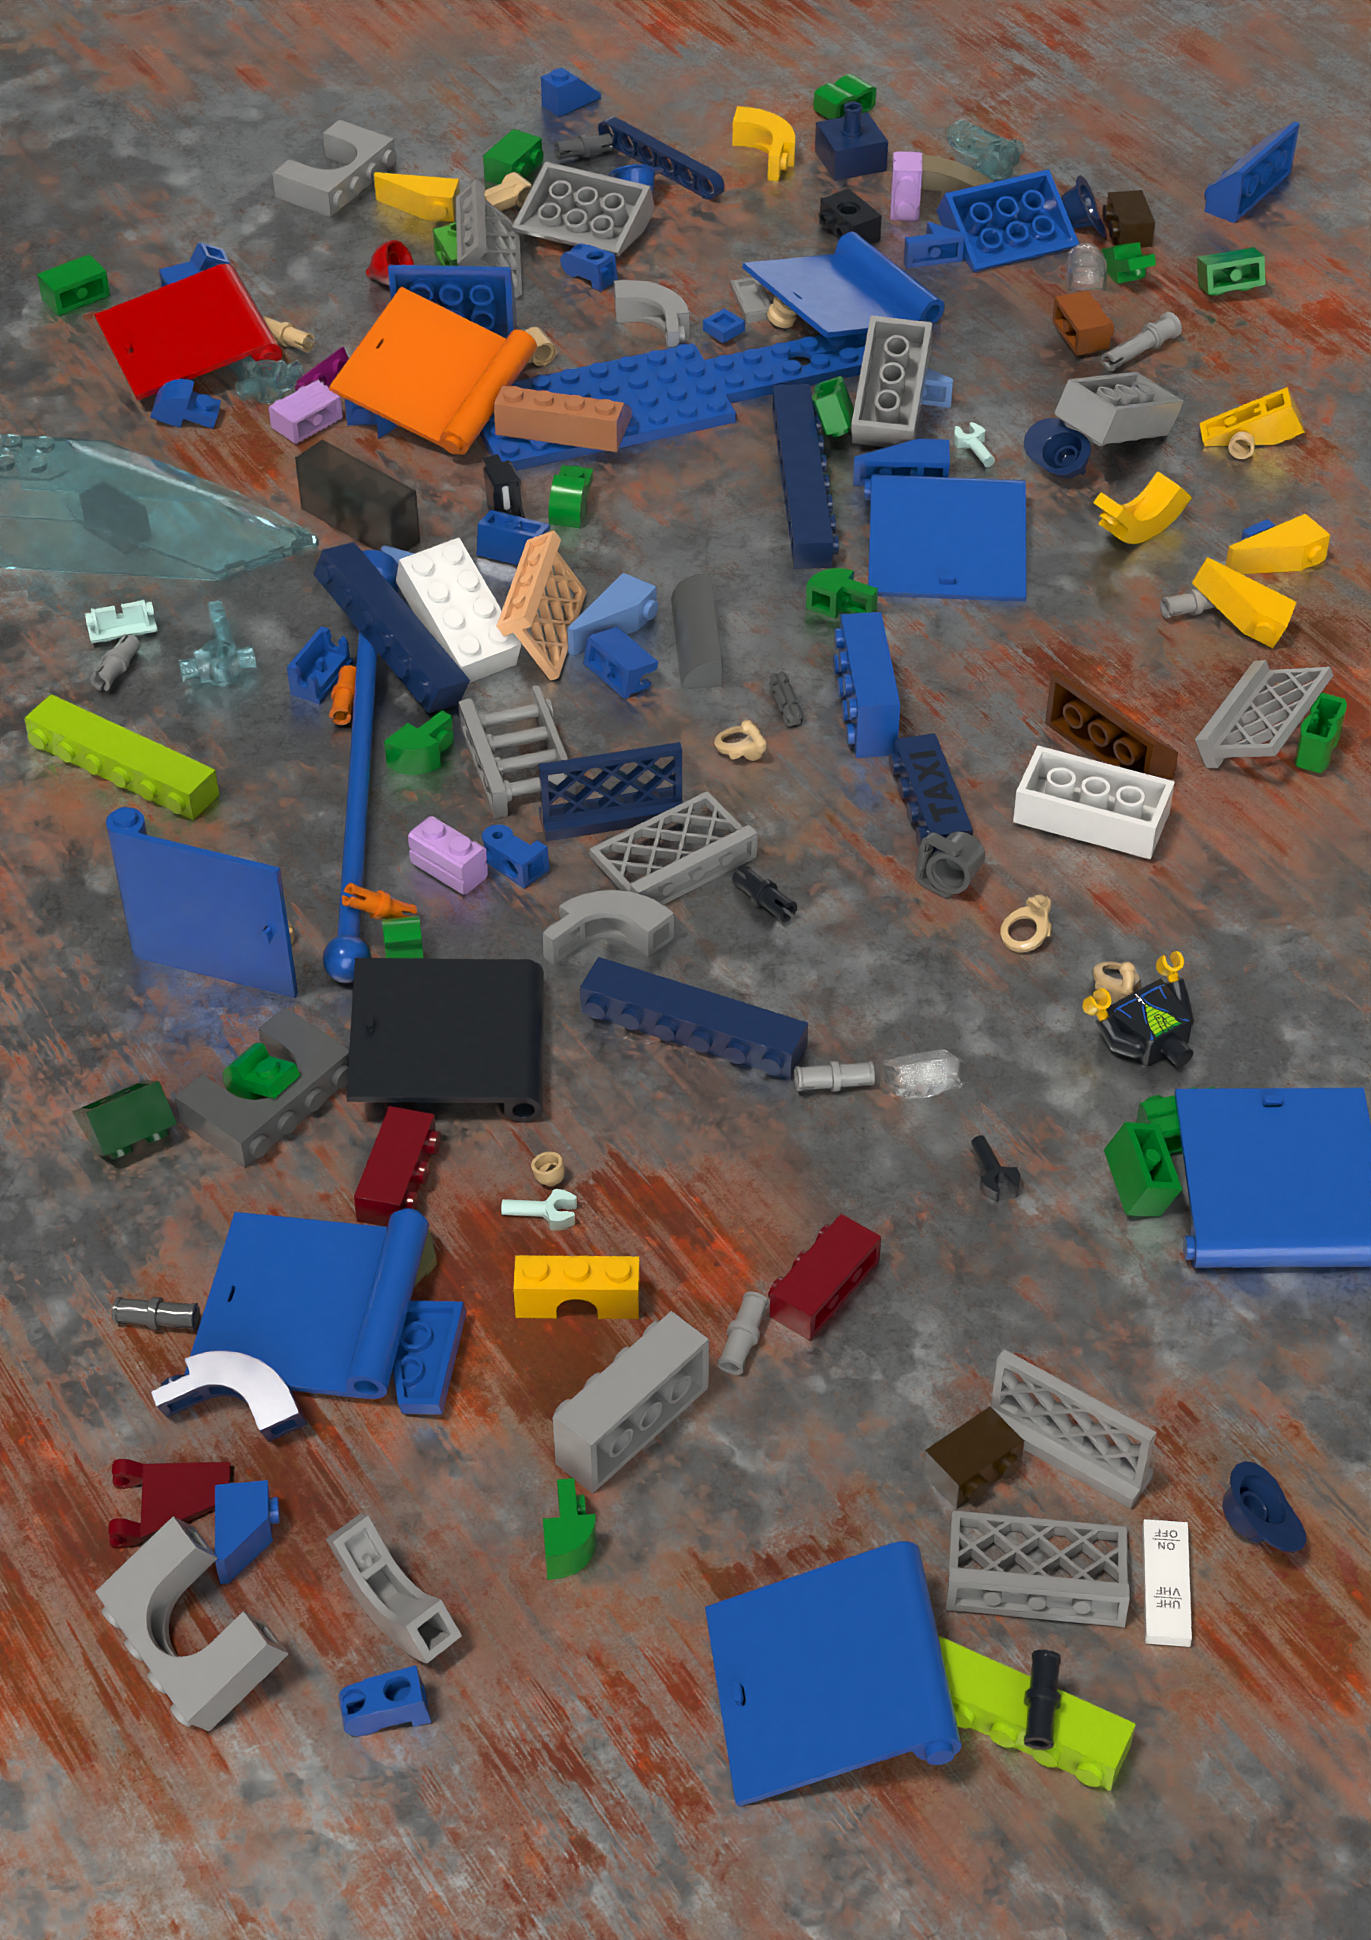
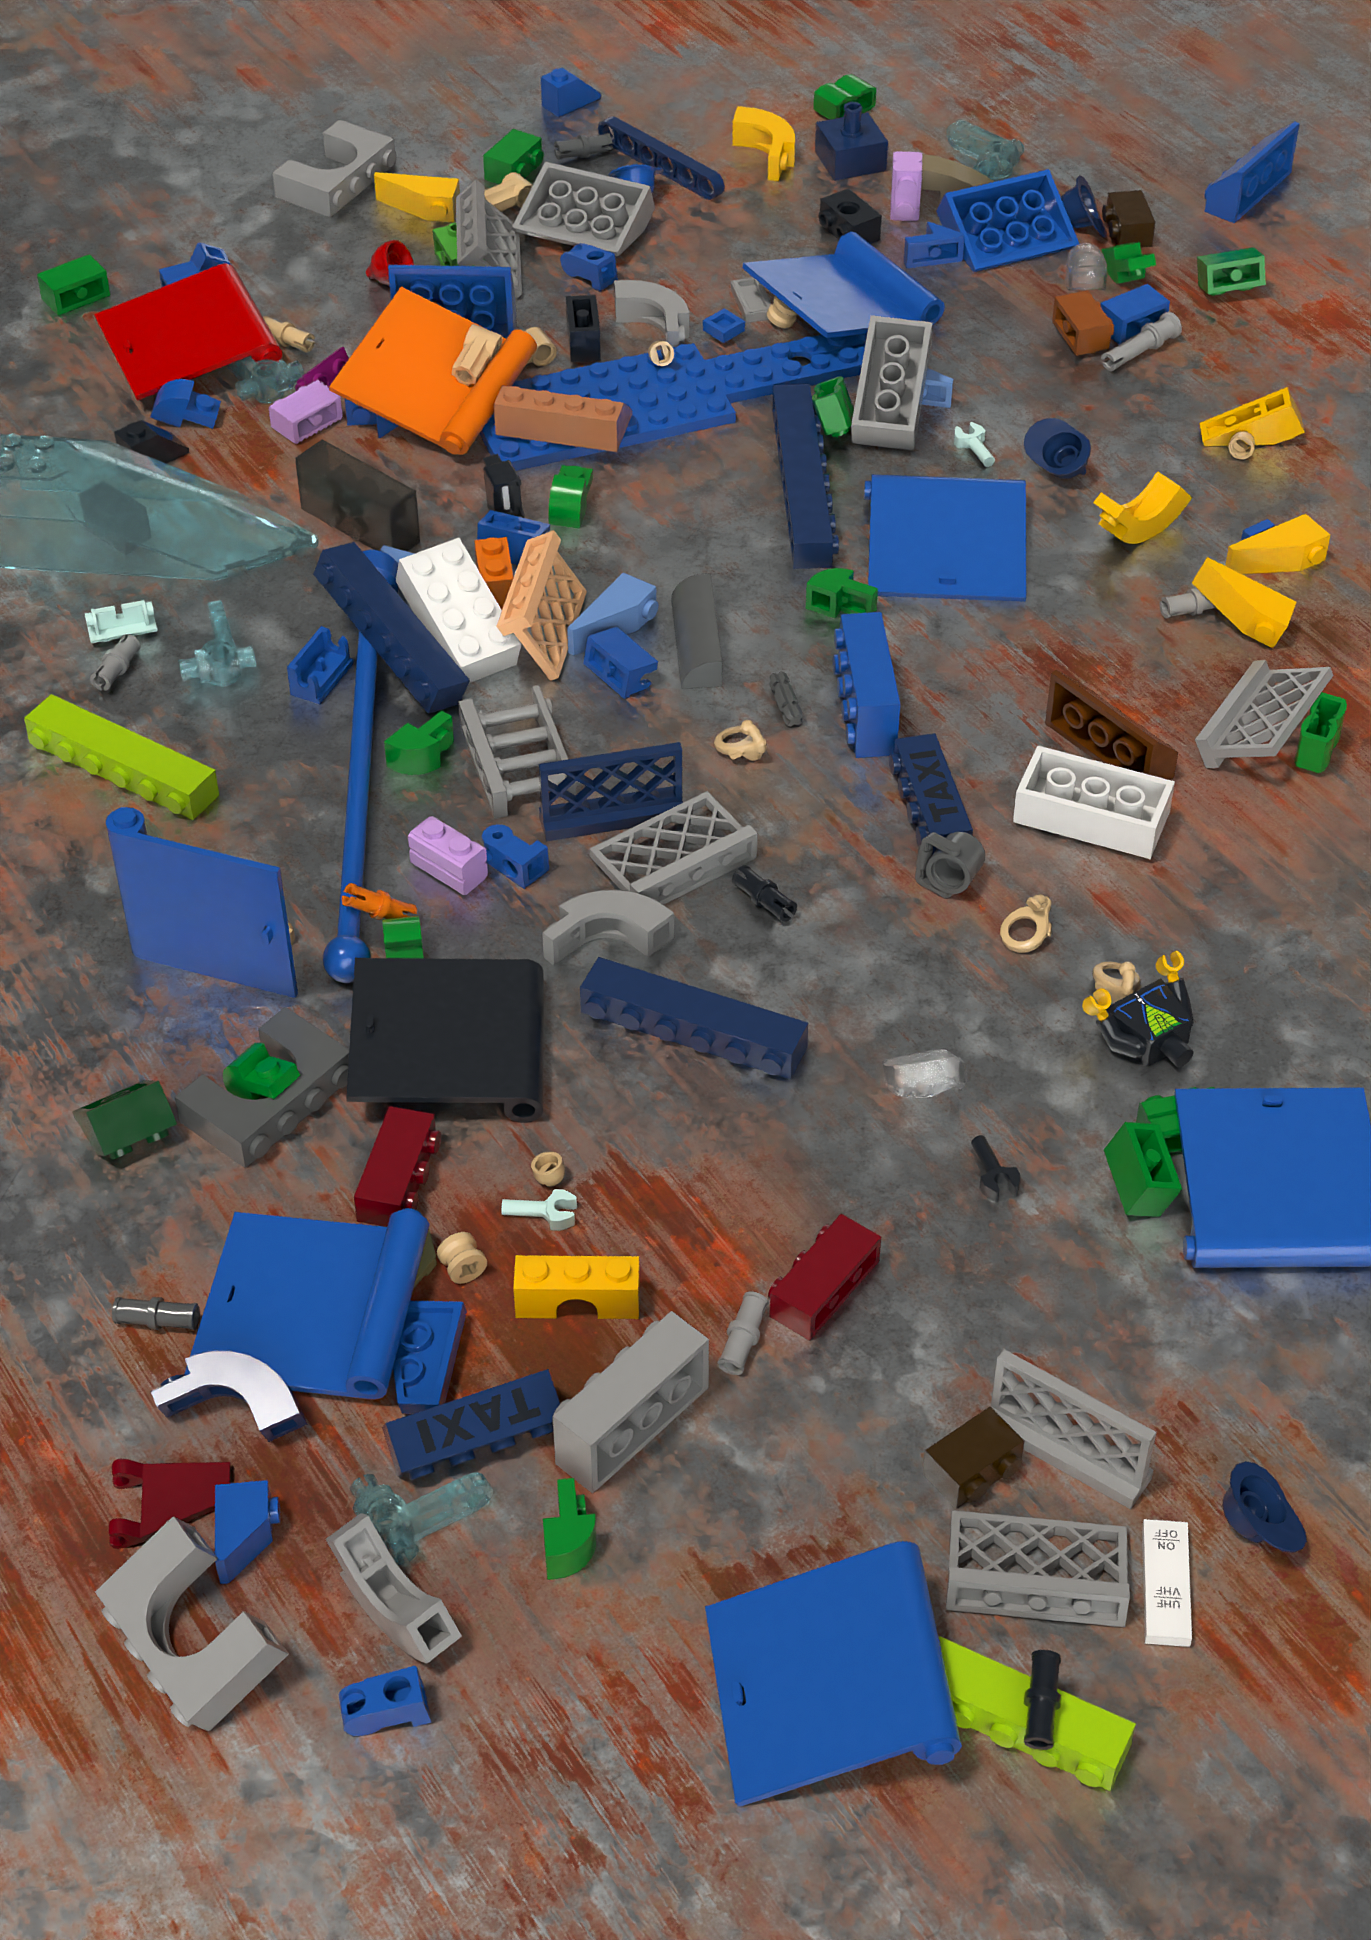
(151, 441): none -> black slope
(343, 696): orange pin -> none
(420, 1516): none -> clear light blue piece
(461, 1257): none -> tan wheel
(471, 1423): none -> dark blue brick
(478, 349): none -> tan piece
(495, 566): none -> orange brick
(583, 328): none -> black brick
(666, 350): none -> tan hinge
(834, 1076): light grey pin -> none
(909, 458): blue slope -> none
(1118, 408): light grey brick -> none
(1134, 310): none -> blue brick

